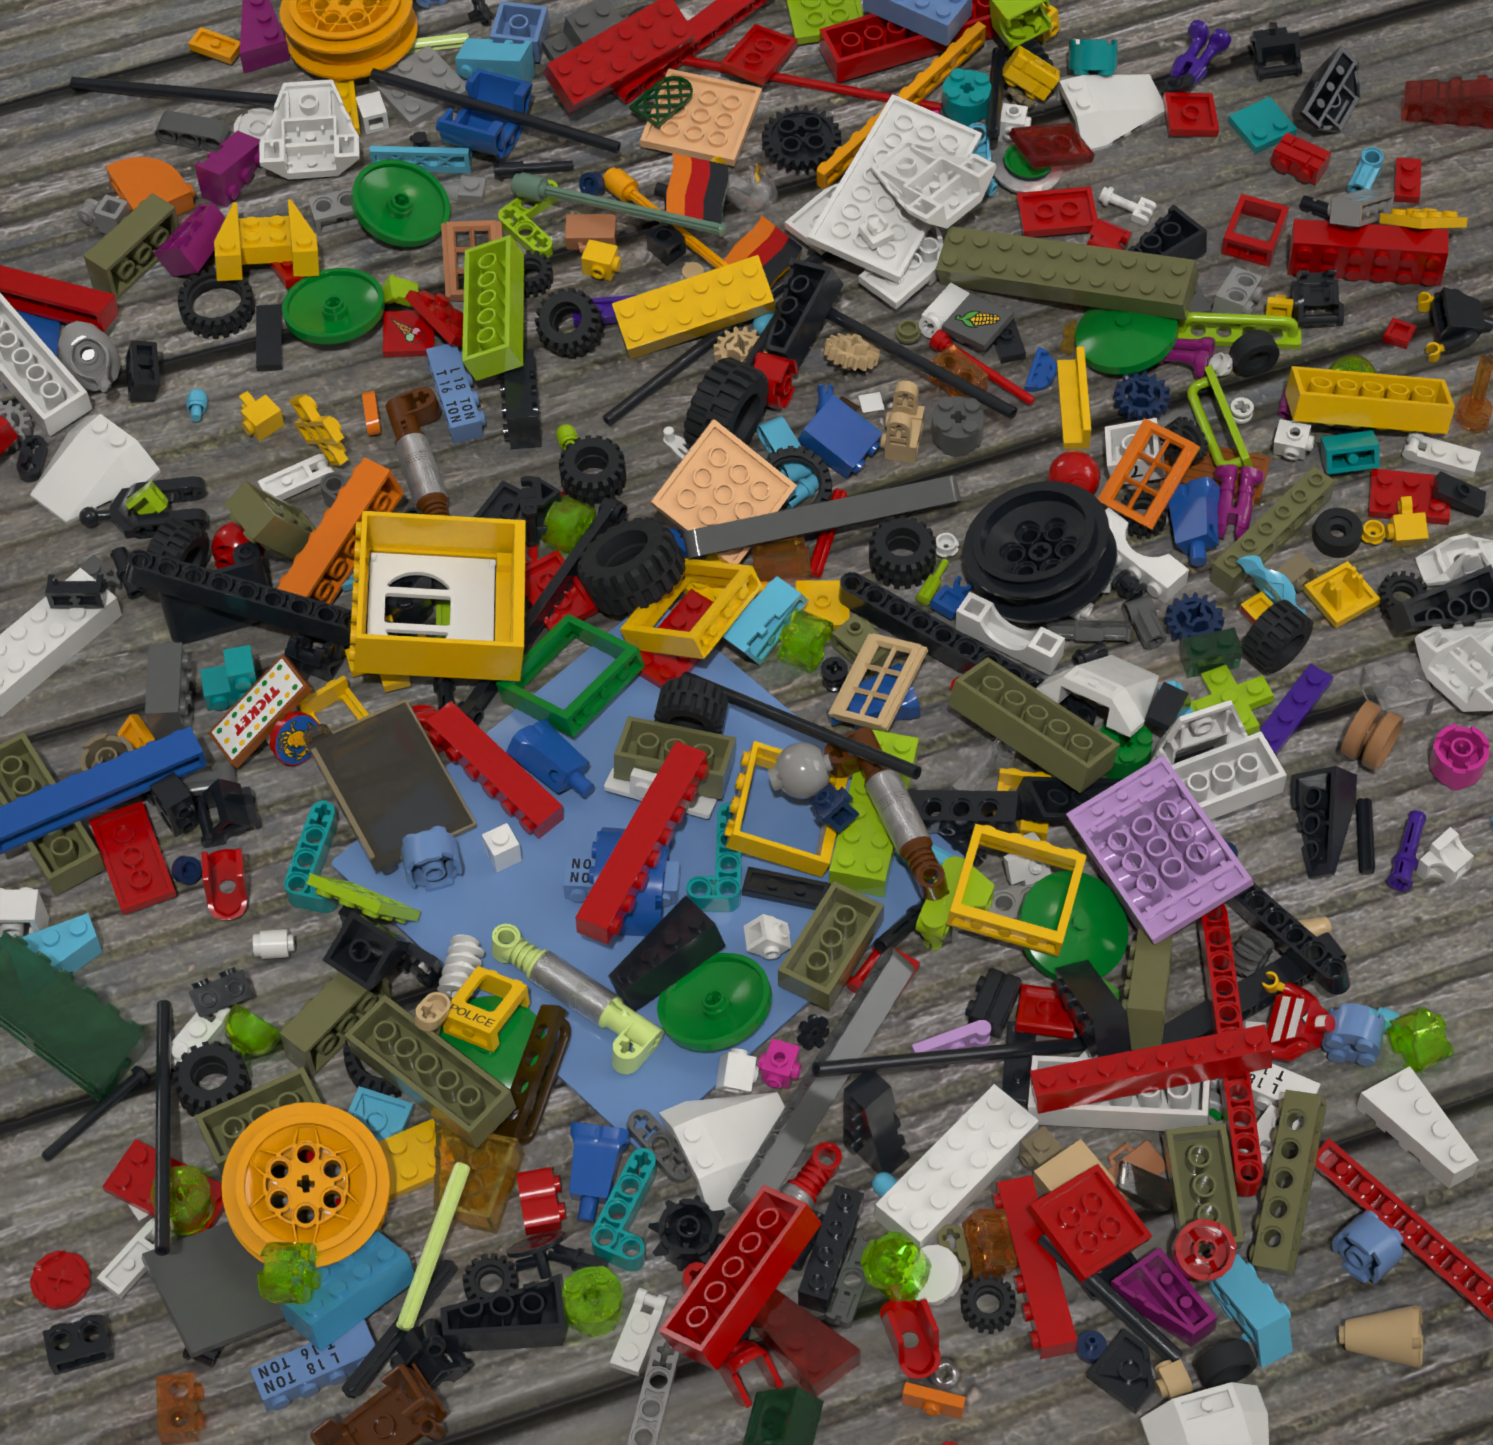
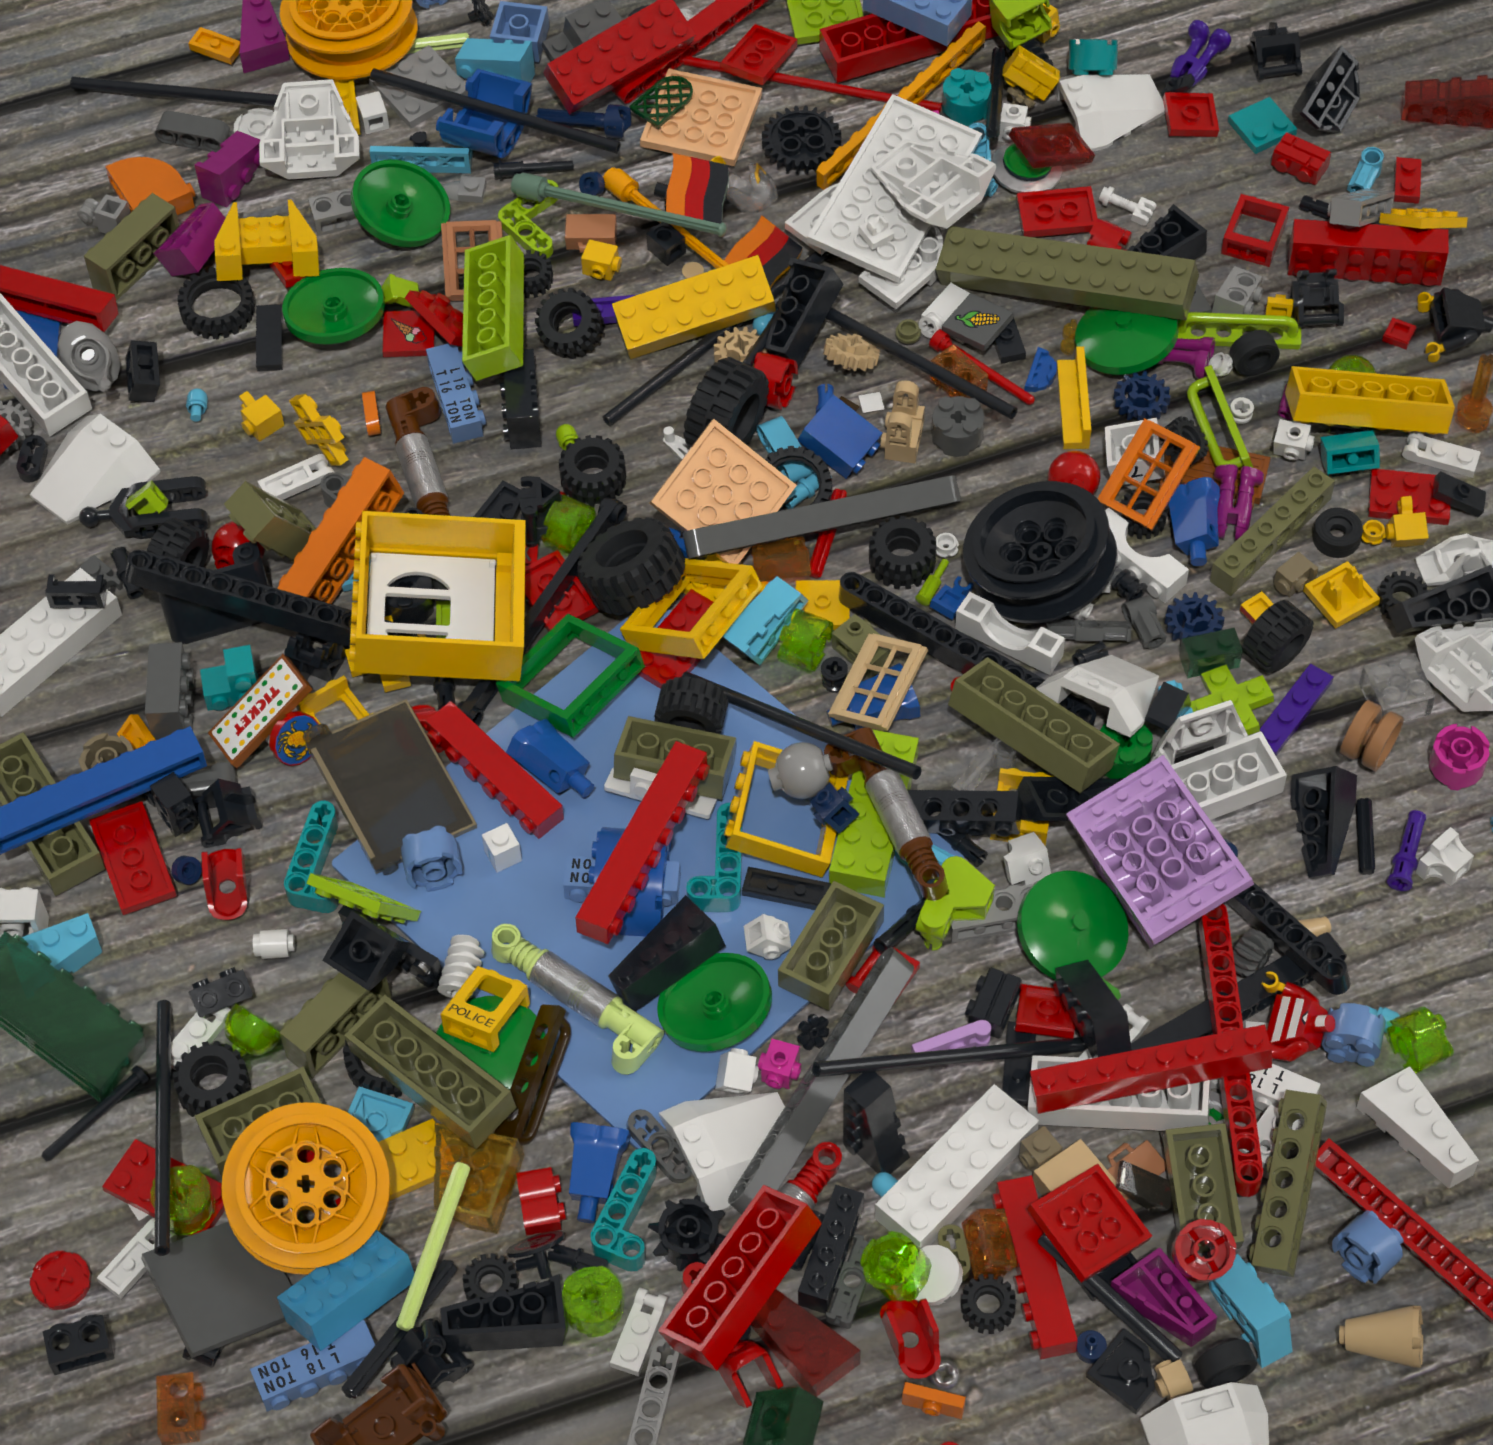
(288, 1273): clear neon green brick -> none
(435, 1008): tan piece -> none
(611, 121): none -> dark blue piece
(1007, 928): yellow window -> none
(1147, 989): olive brick -> none
(1271, 583): medium azure piece -> none

